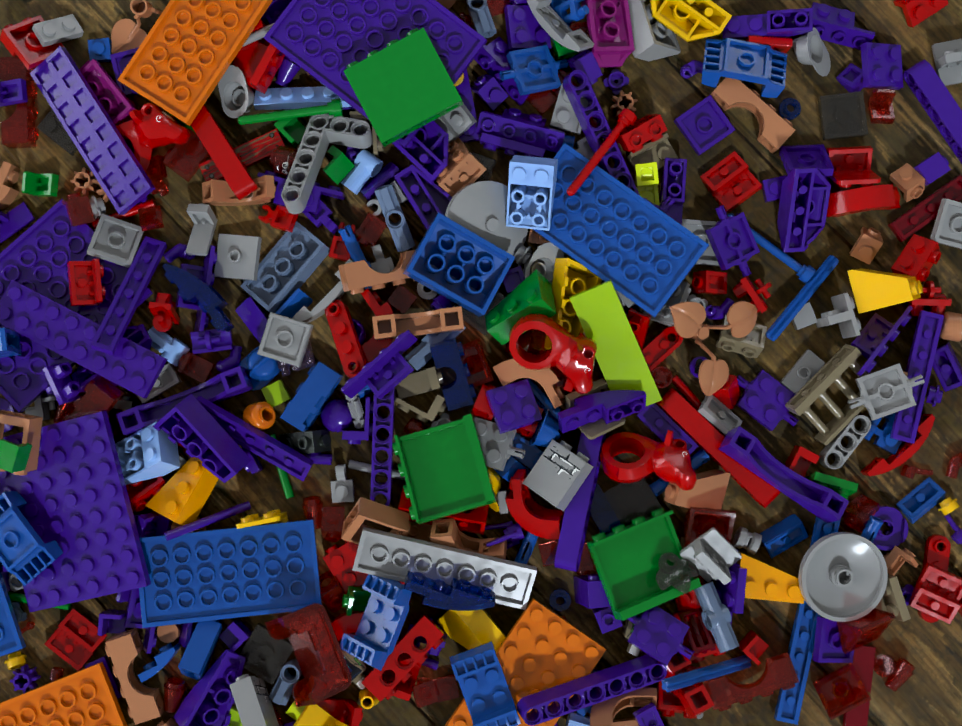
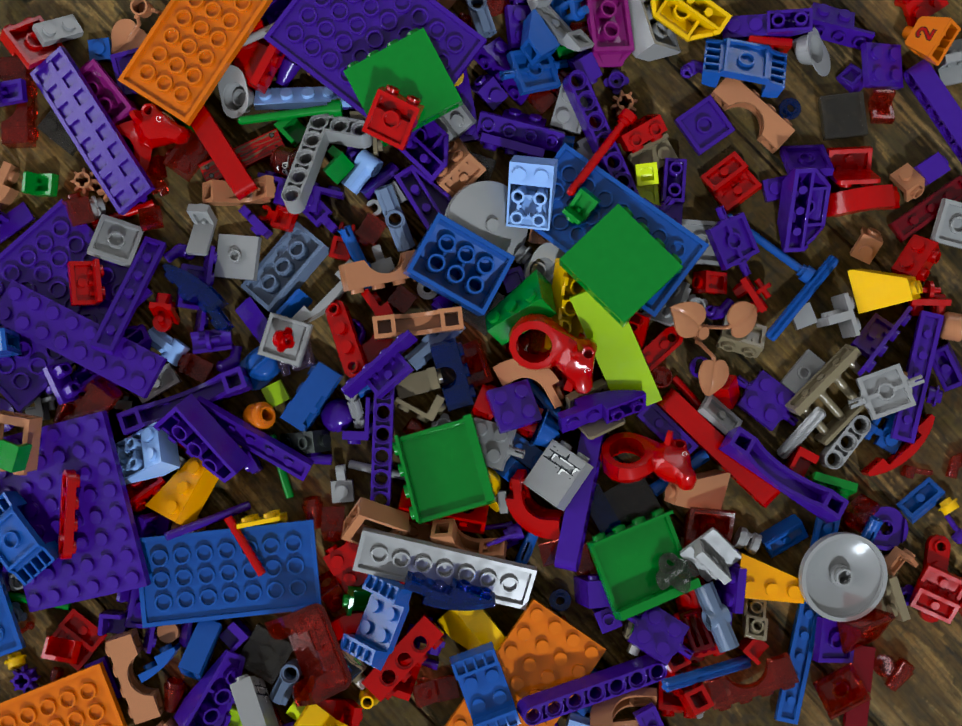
(61, 649): none -> red panel
(68, 523): none -> red plate
(245, 546): none -> red bar
(258, 227): none -> dark purple plate
(283, 339): none -> red plate
(393, 116): none -> red plate
(537, 39): none -> blue slope
(581, 206): none -> green bracket
(620, 264): none -> green panel
(754, 619): none -> dark tan slope
(801, 432): none -> light grey axle
(931, 37): none -> orange torso

